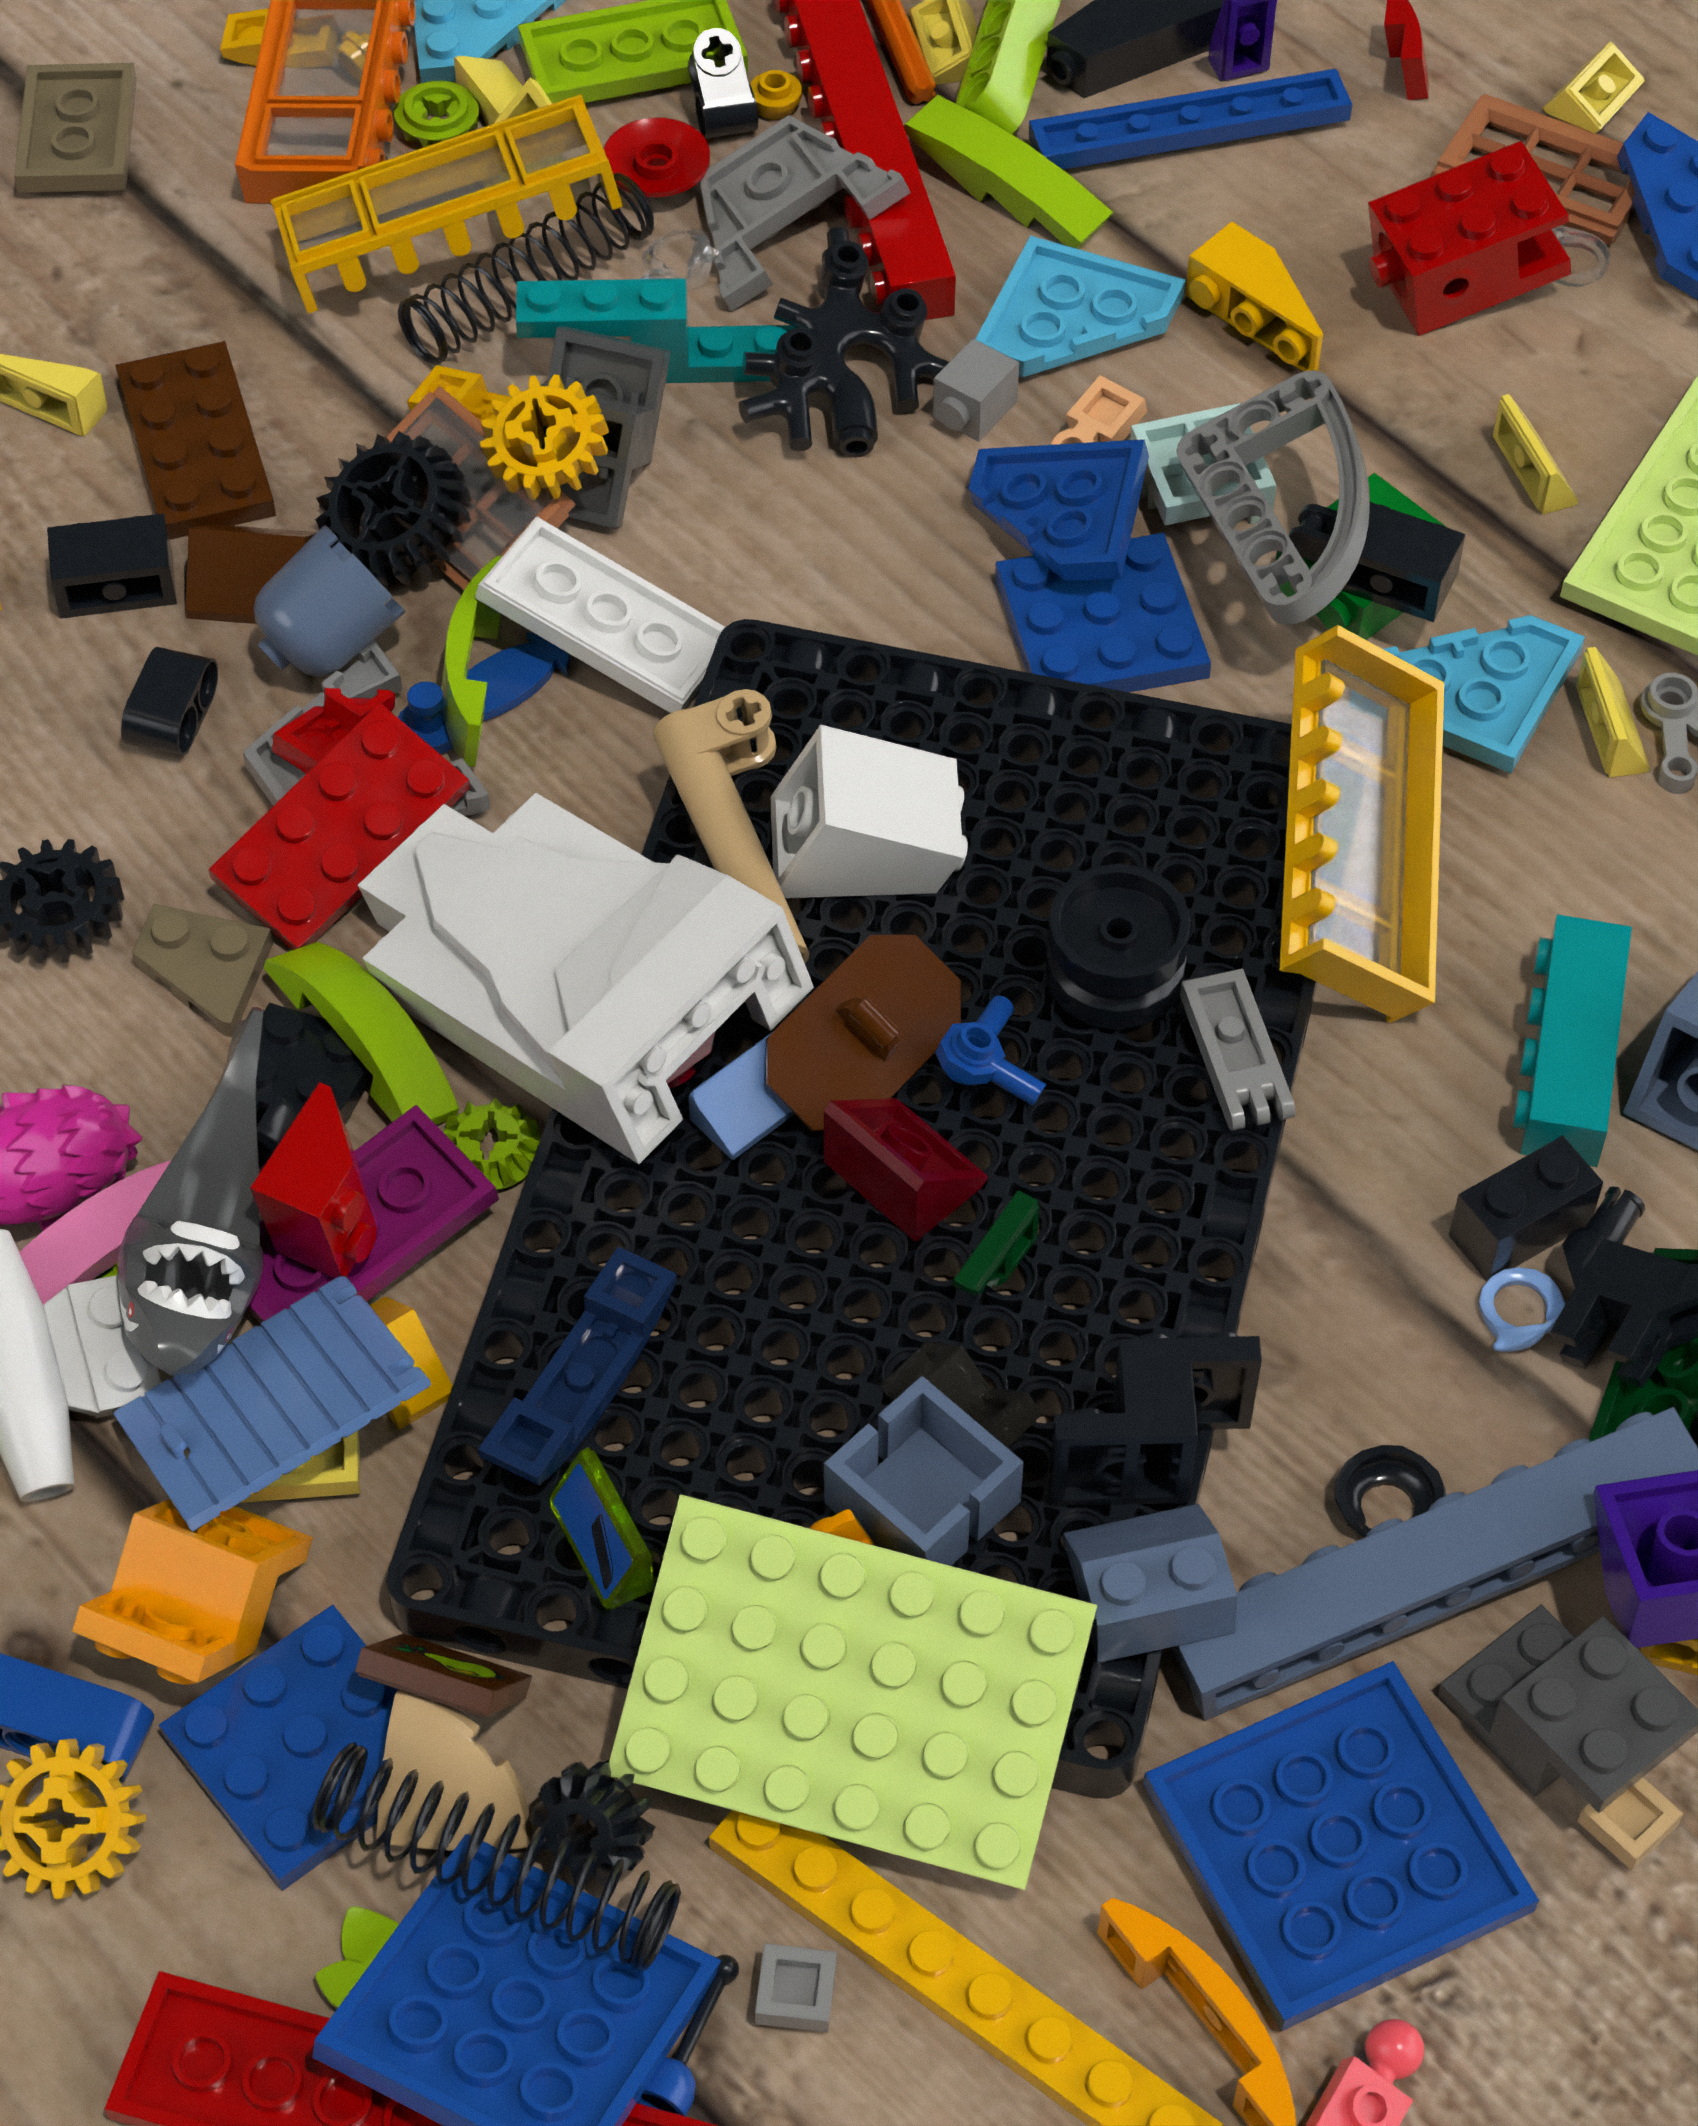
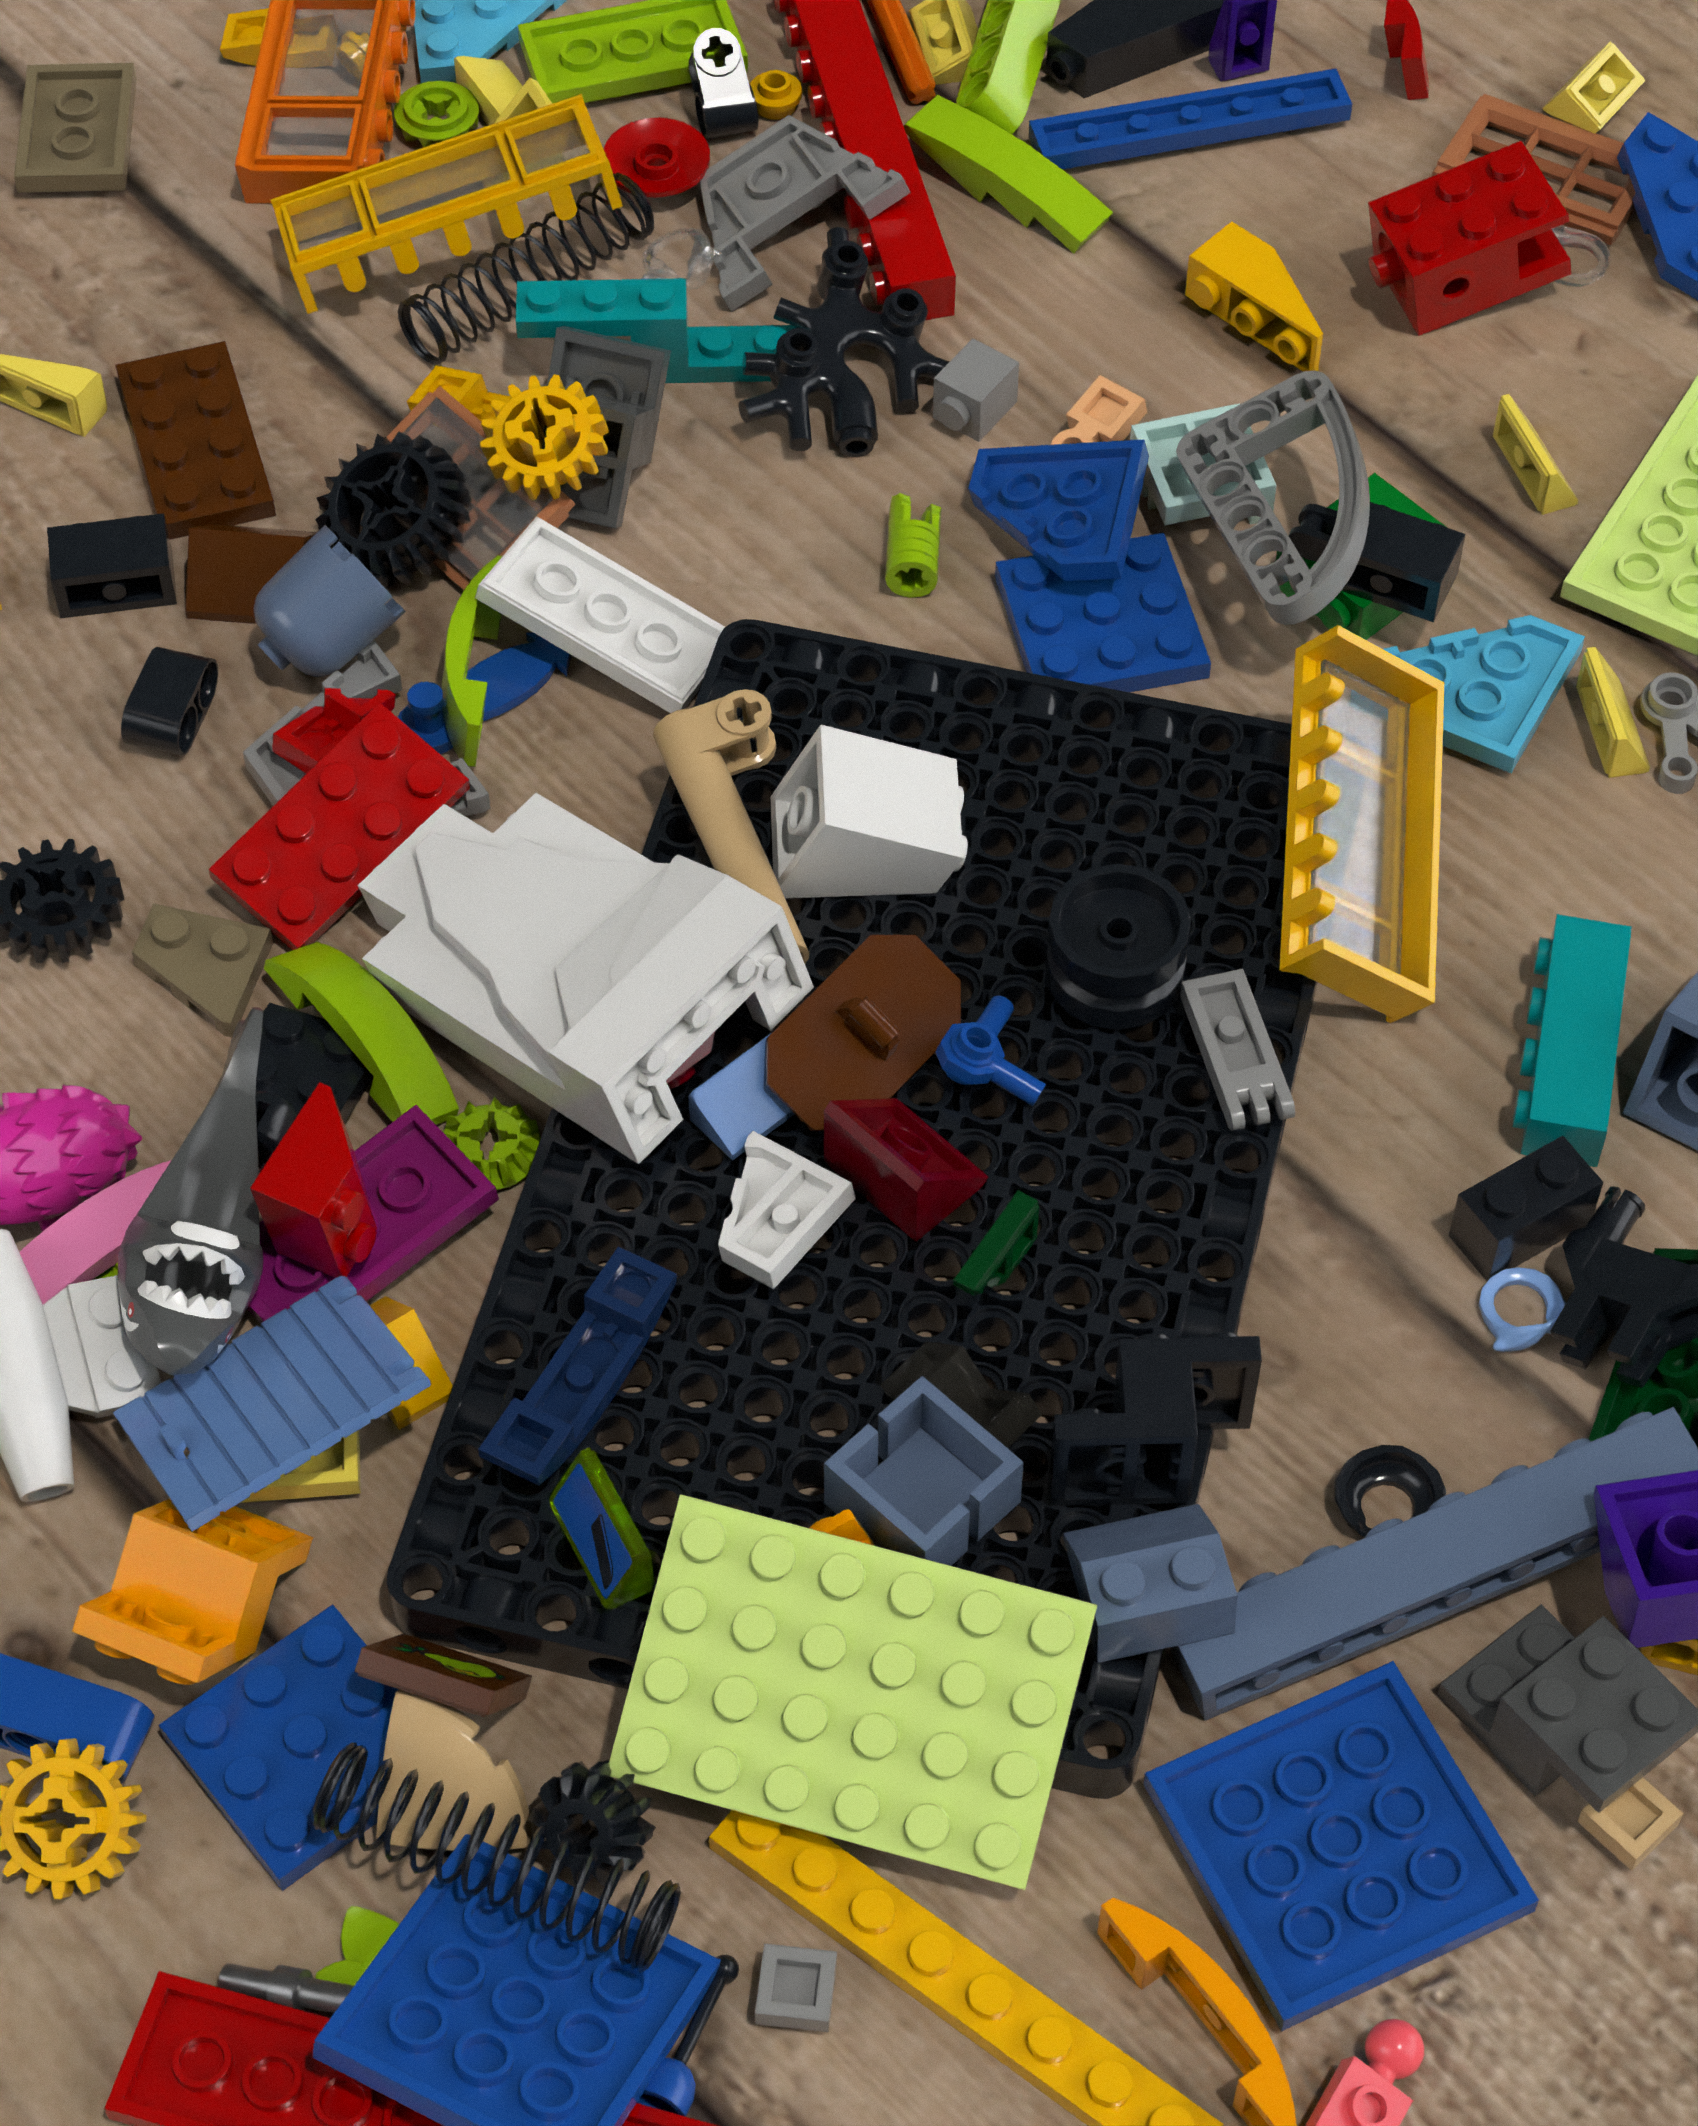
(284, 1986): none -> flat silver bar
(779, 1210): none -> white wing
(912, 548): none -> lime hinge
(1075, 305): medium azure plate -> none

